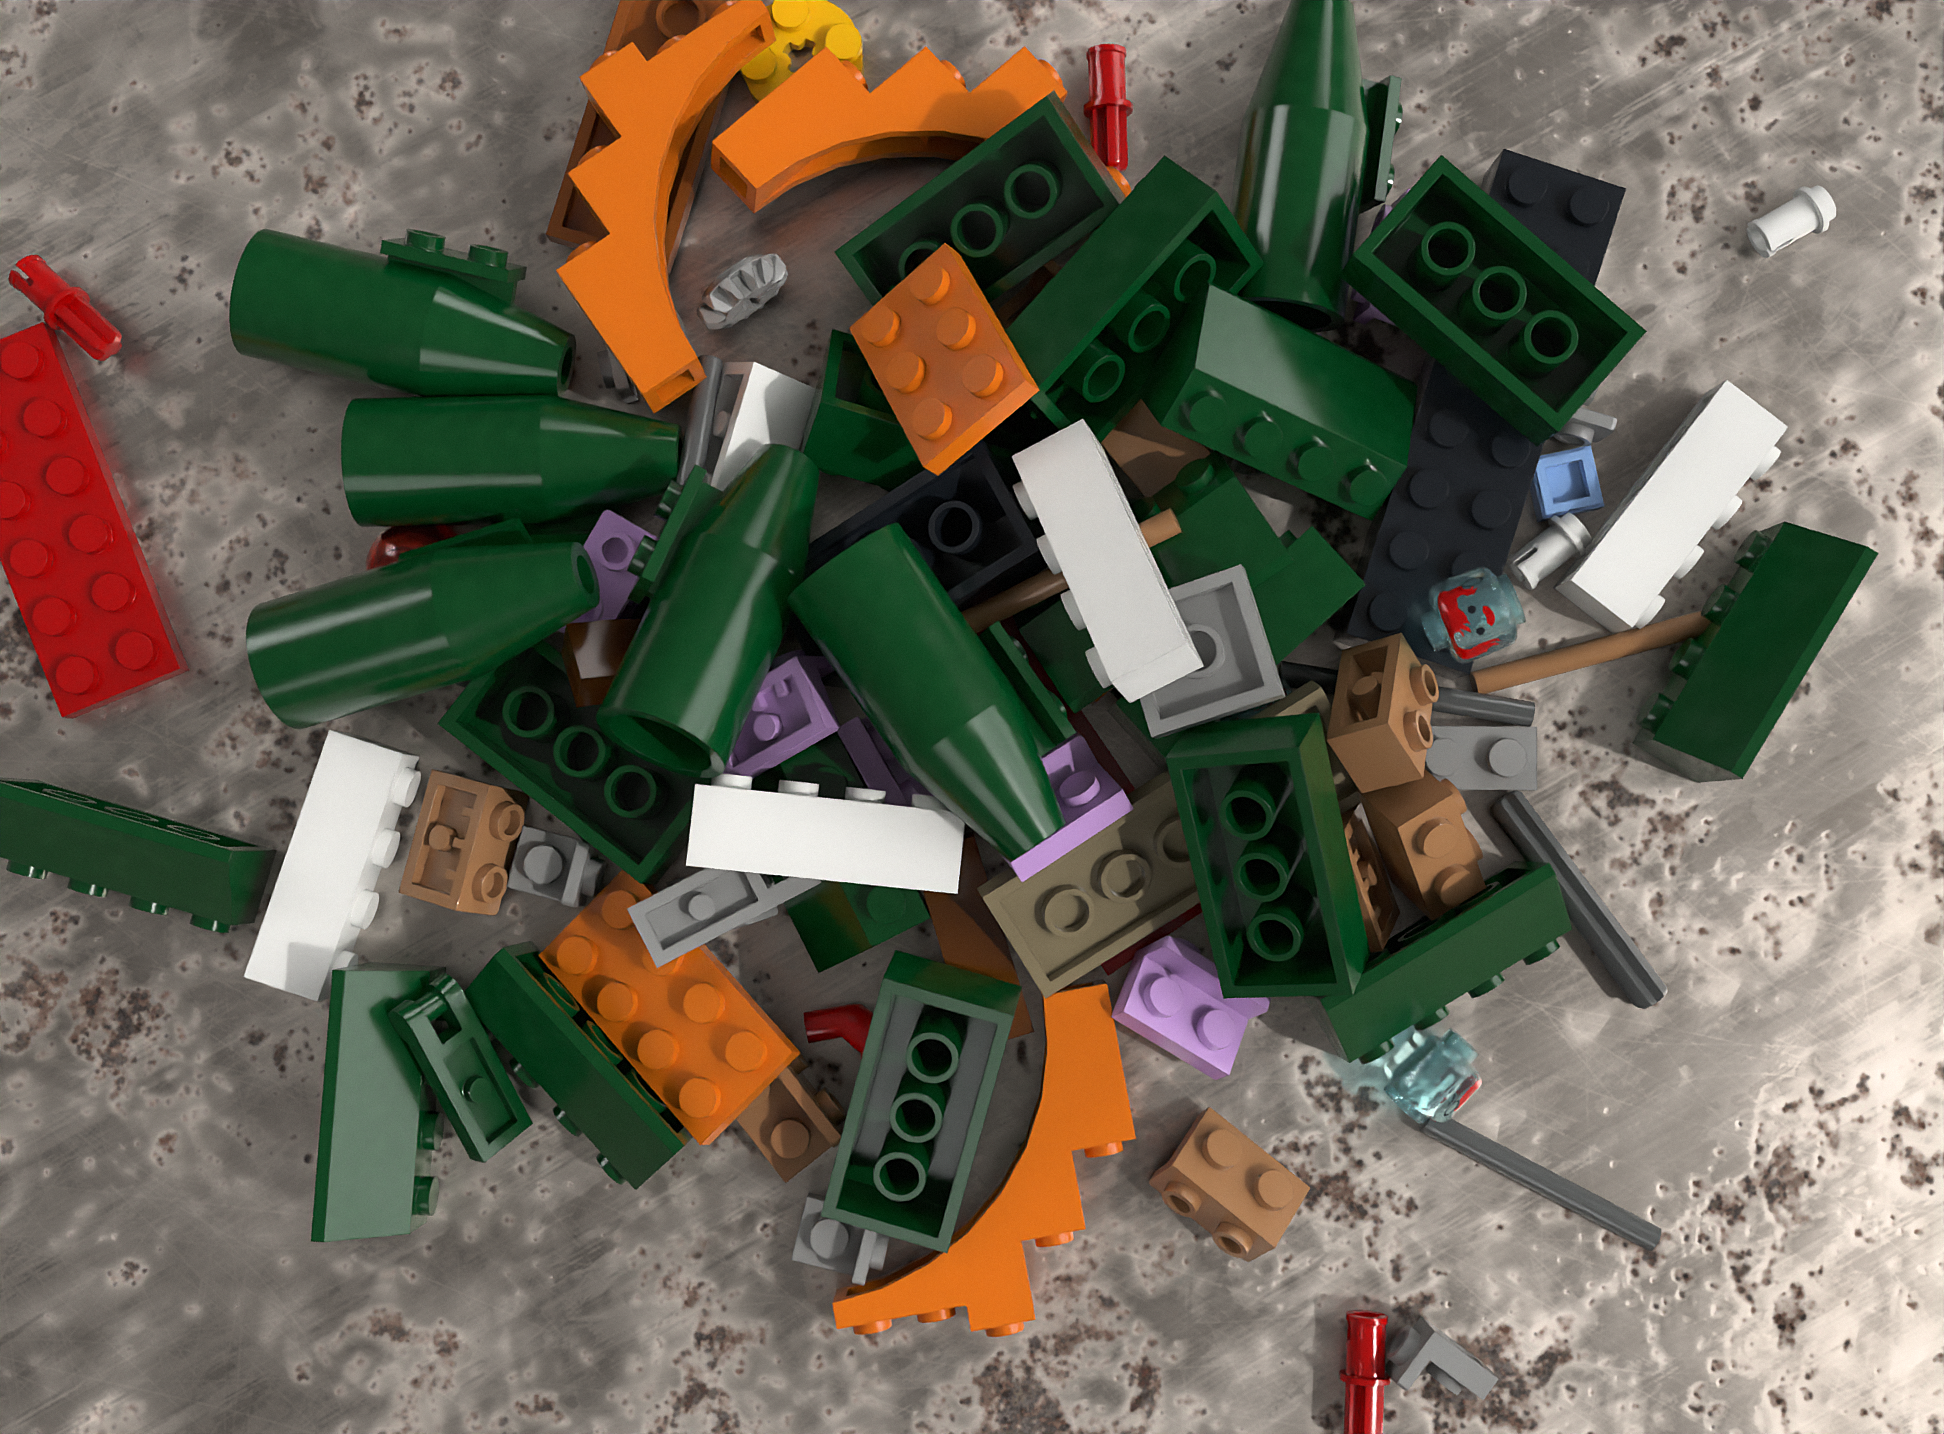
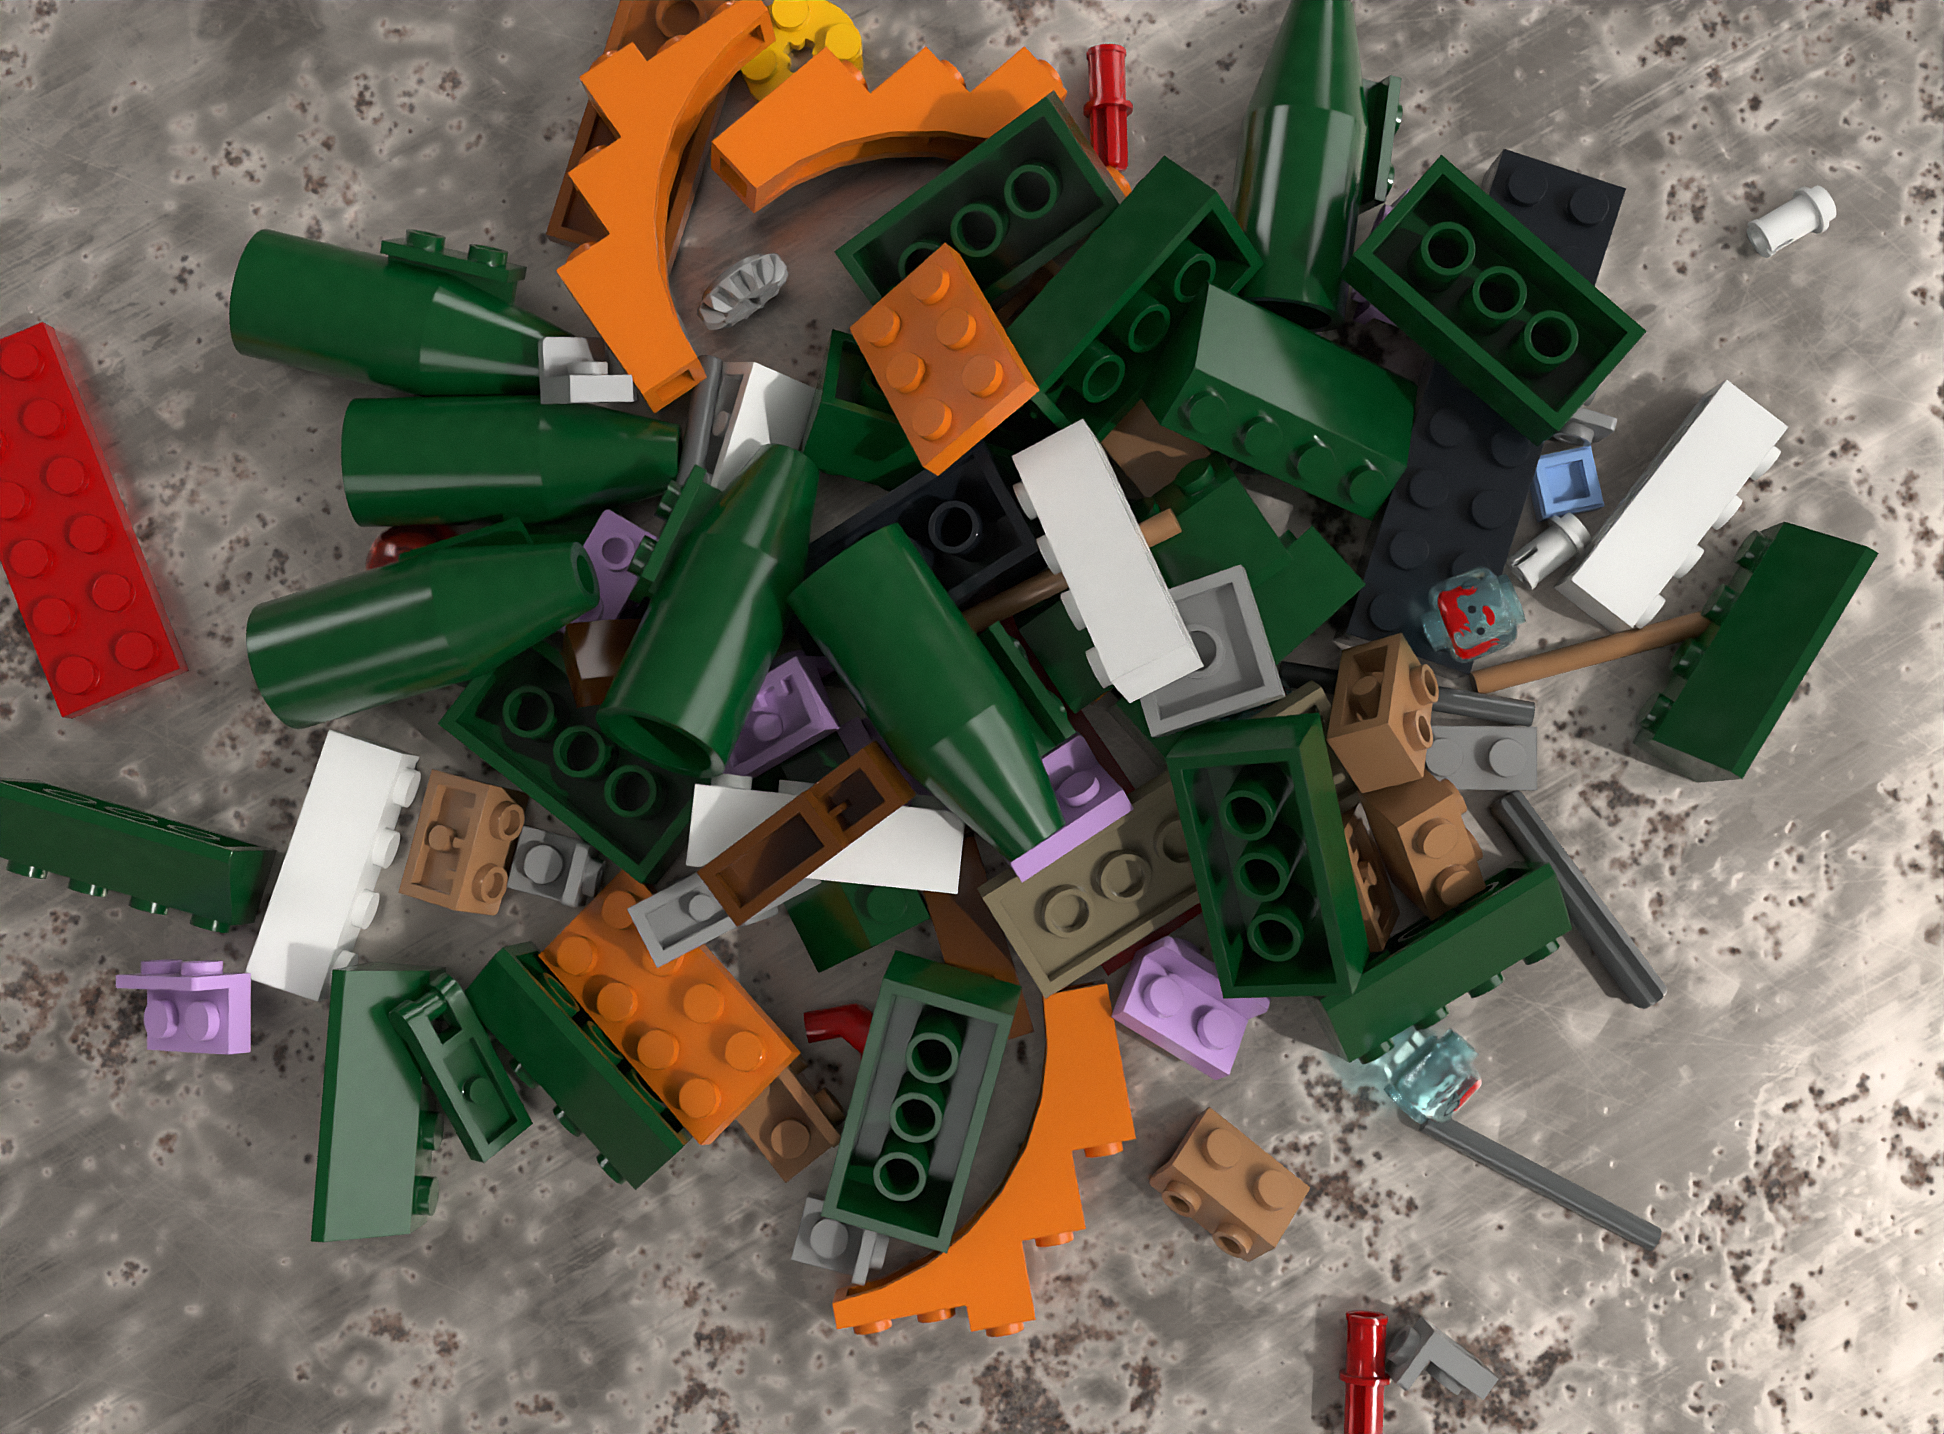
(66, 308): red axle -> none
(194, 1006): none -> lavender bracket
(577, 372): none -> light grey bracket
(806, 833): none -> reddish brown slope

